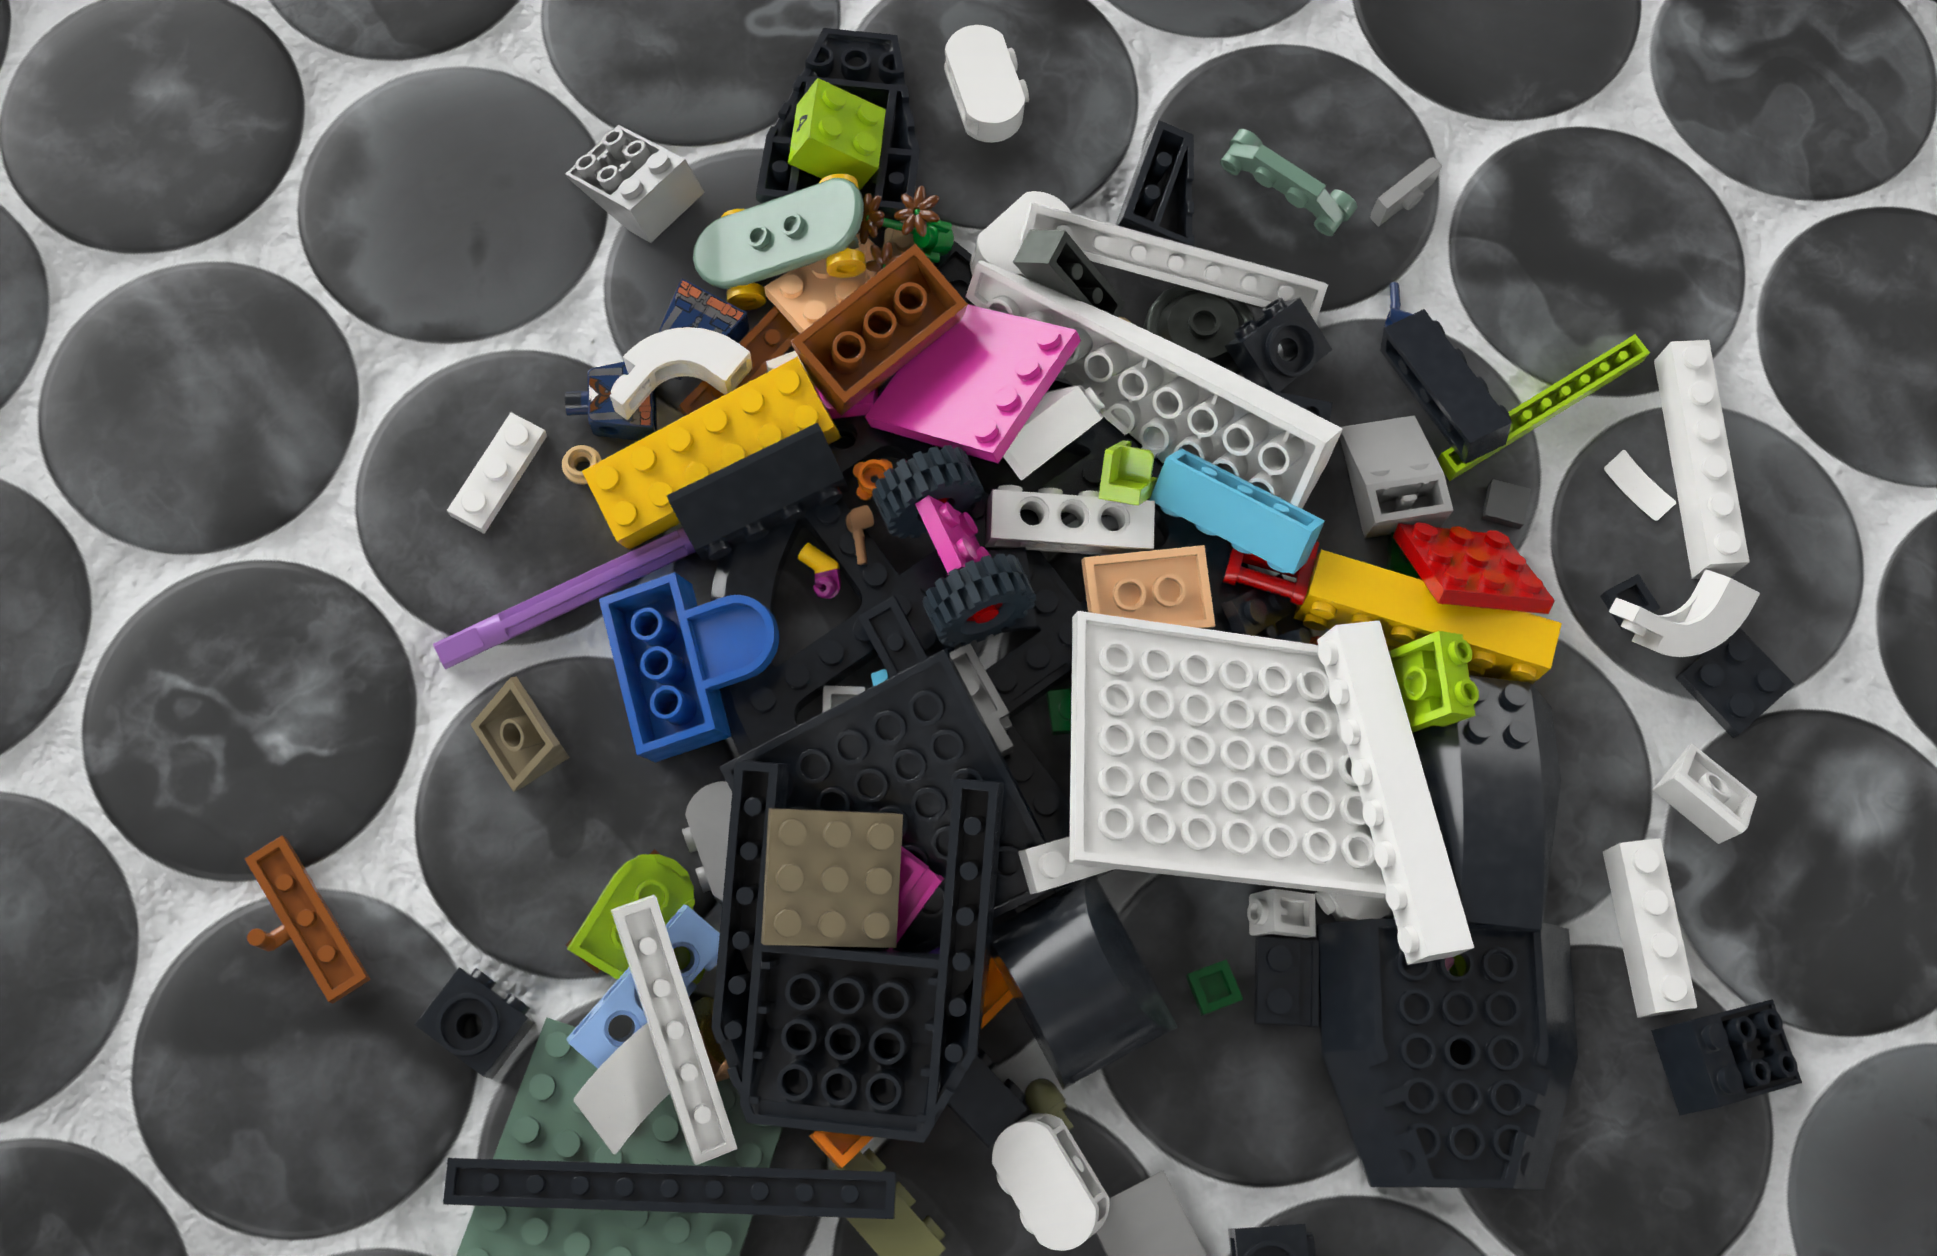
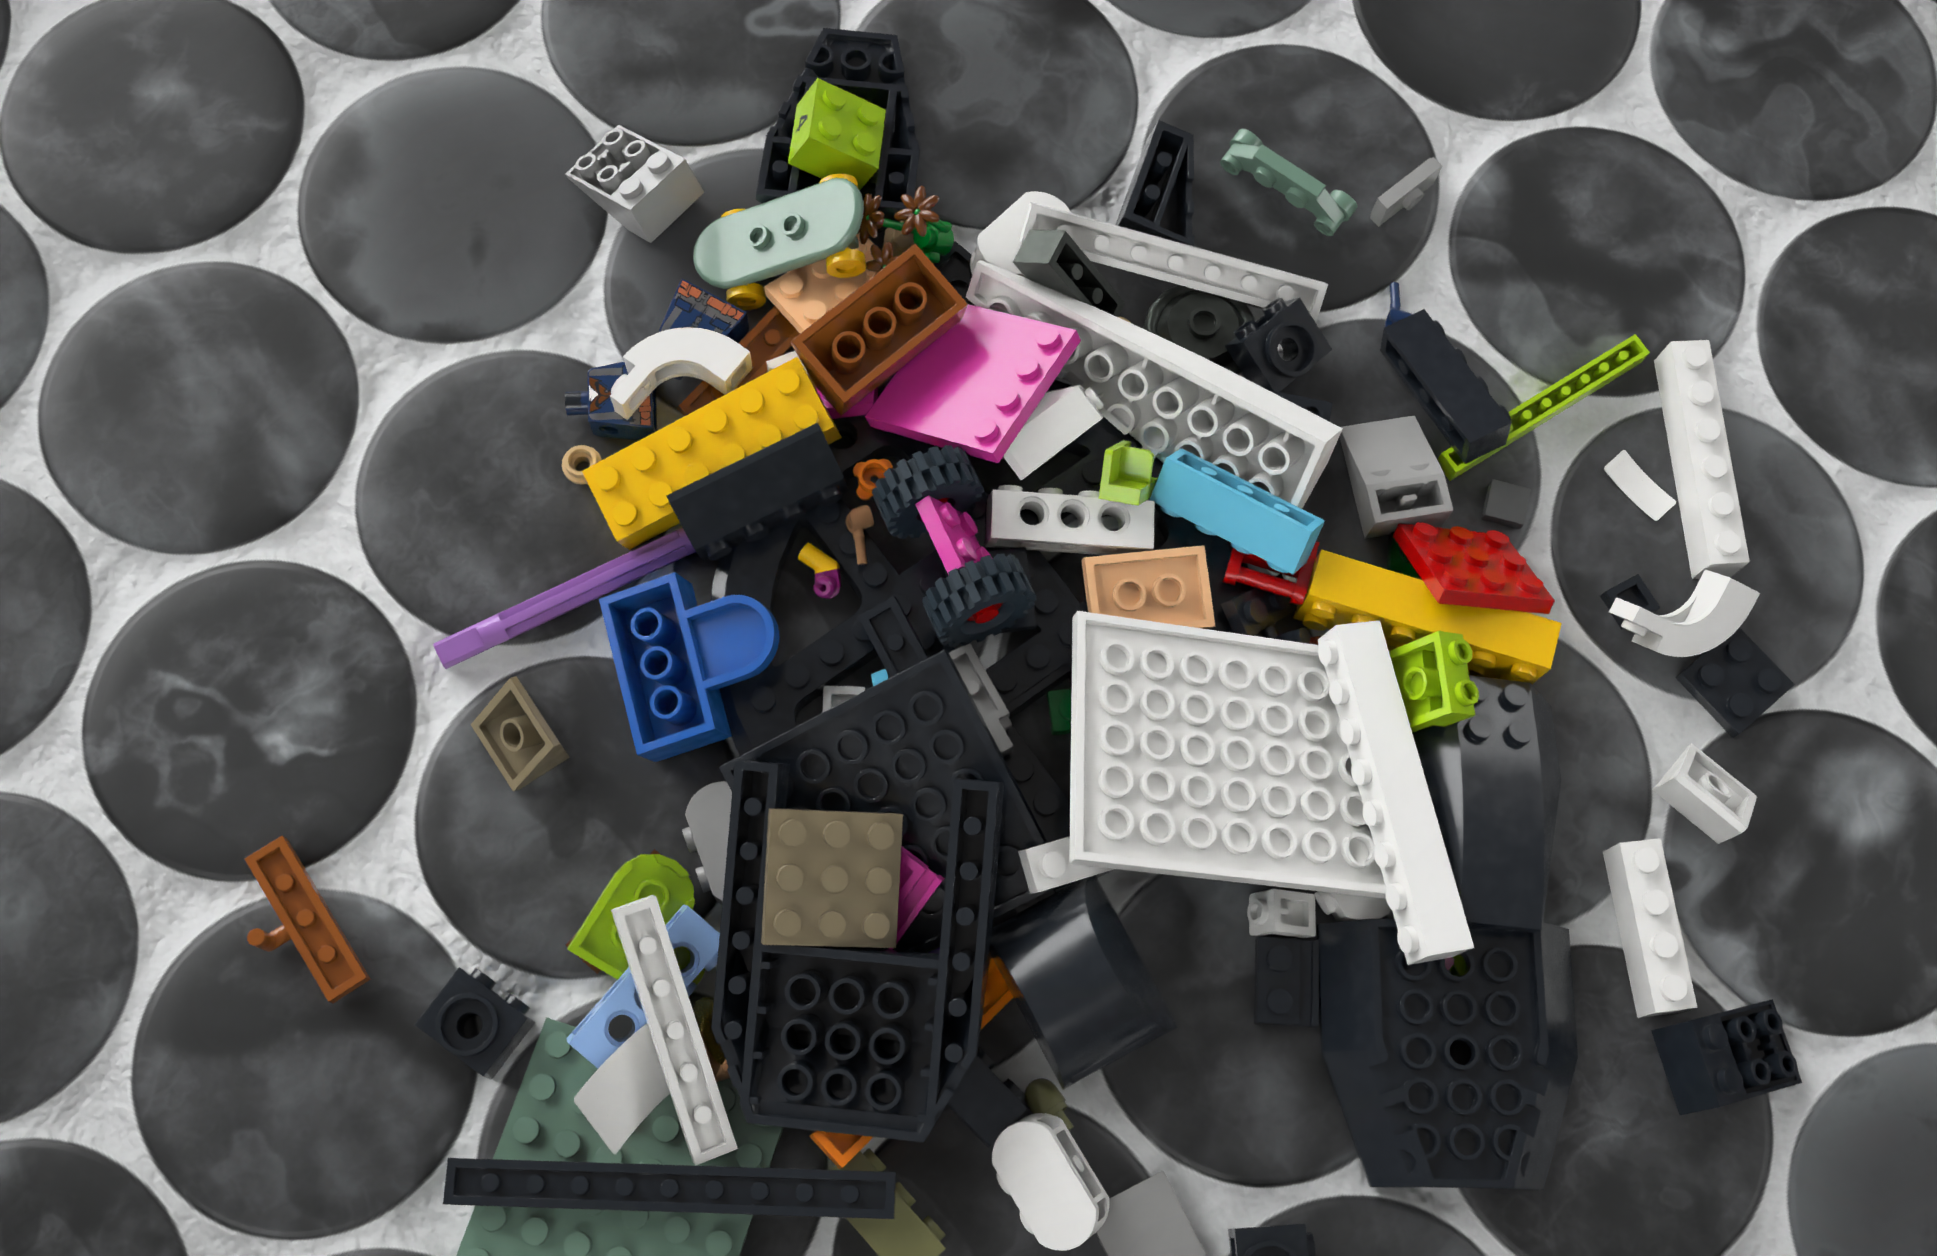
(497, 473): white plate -> none
(985, 83): white brick -> none
(1214, 987): dark green plate -> none

